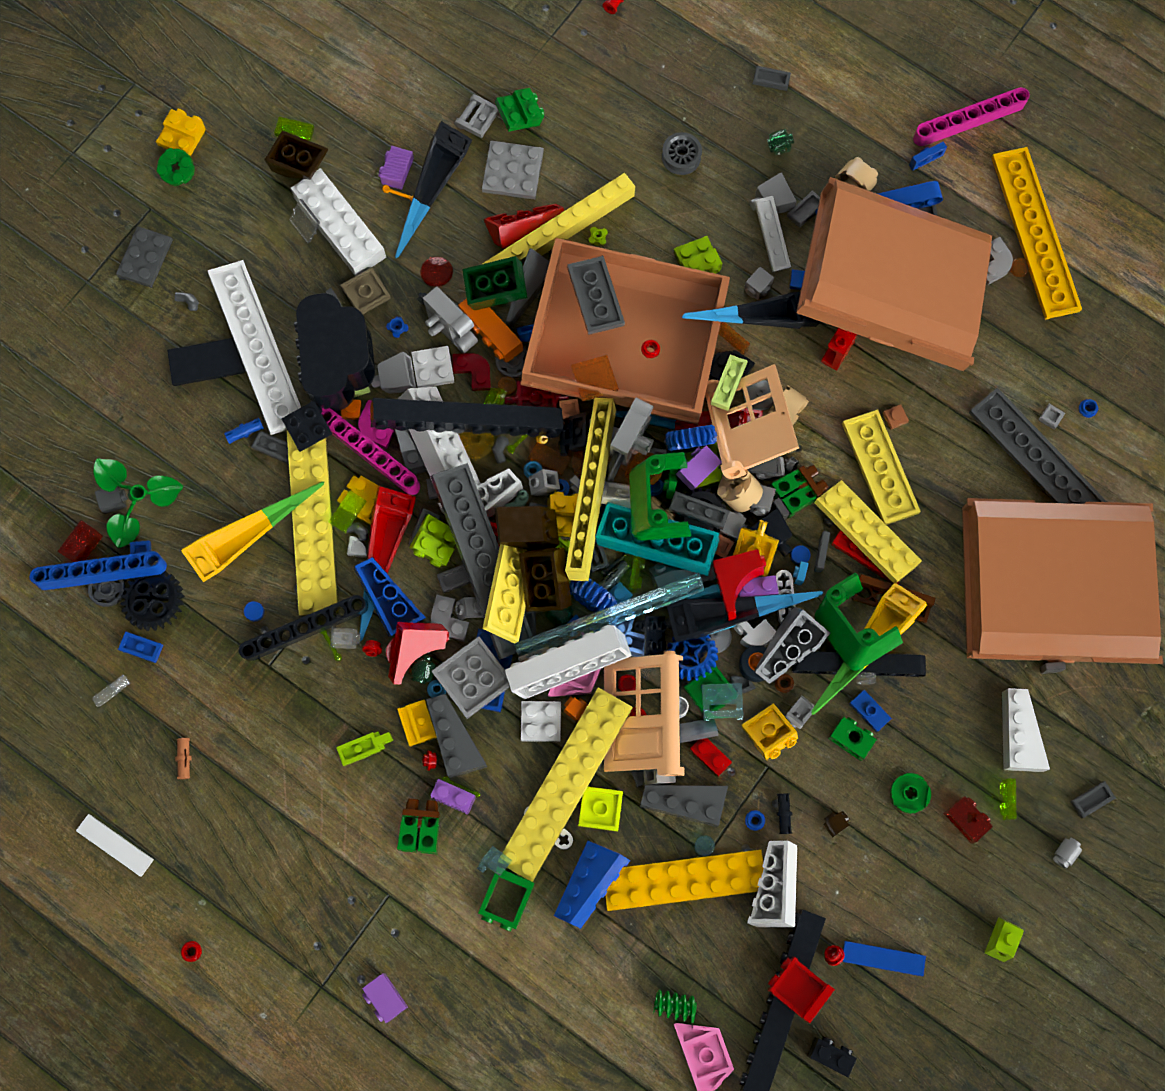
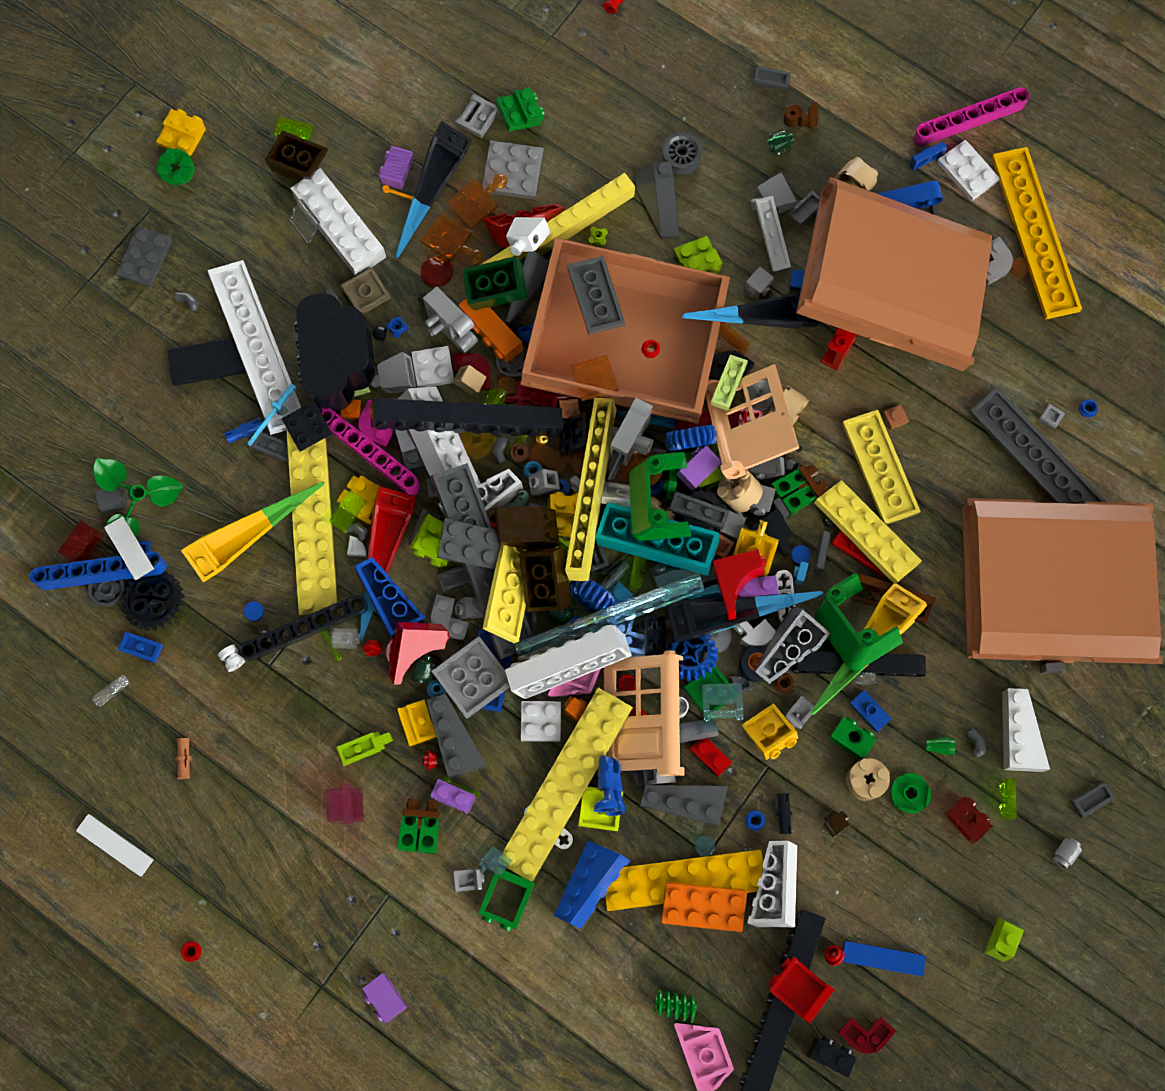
(129, 548): none -> white sticker
(231, 658): none -> white wheel
(277, 407): none -> medium azure sword
(345, 805): none -> clear pink plate
(379, 333): none -> black hinge
(448, 238): none -> clear orange plate
(467, 880): none -> light grey bracket
(468, 544): none -> dark grey plate
(469, 379): none -> tan panel
(474, 202): none -> clear orange plate
(513, 452): none -> reddish brown plate
(527, 234): none -> white torso
(610, 782): none -> blue piece
(657, 192): none -> dark grey wedge
(704, 906): none -> orange plate
(794, 115): none -> reddish brown leg
(867, 1041): none -> dark red plate
(878, 776): none -> tan brick
(941, 745): none -> green cone
(968, 170): none -> white plate
(980, 745): none -> dark grey arm

